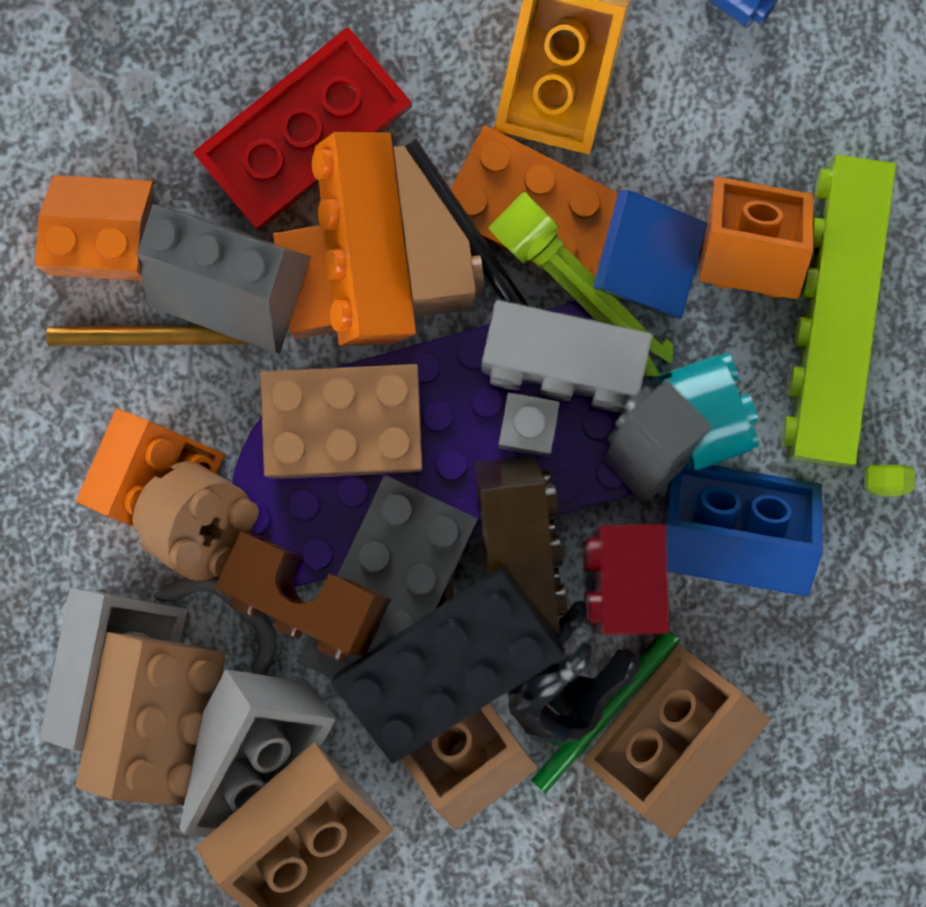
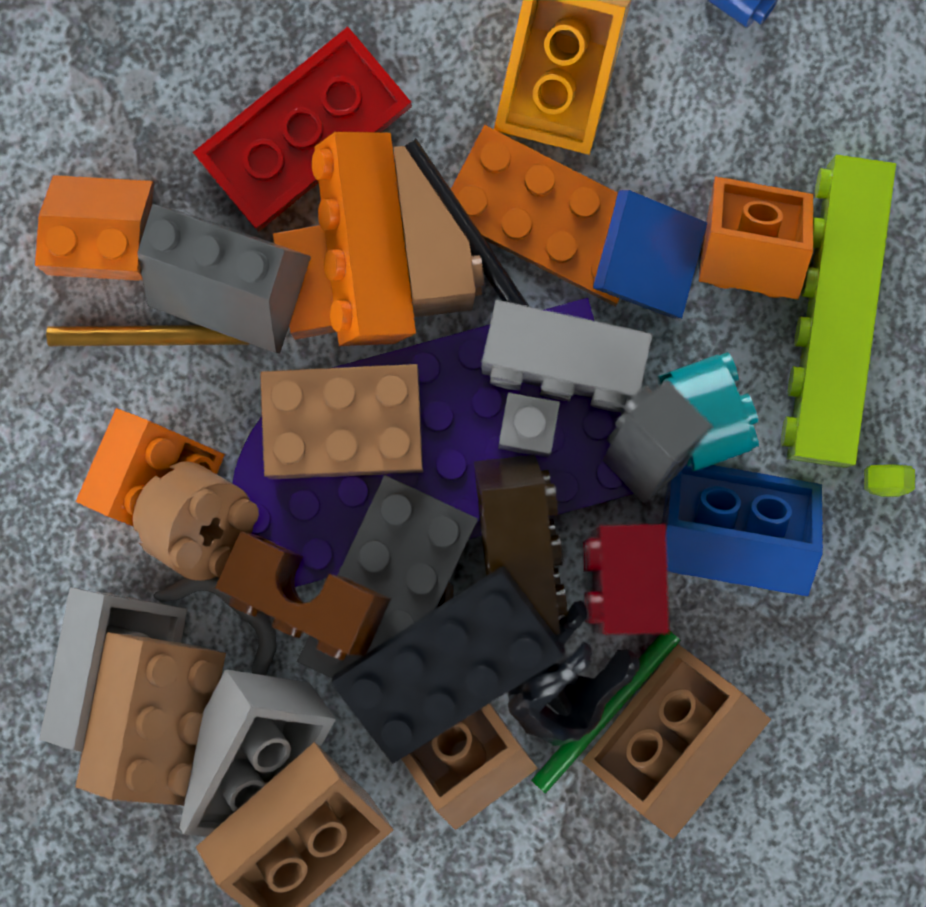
(532, 236): lime piece -> none

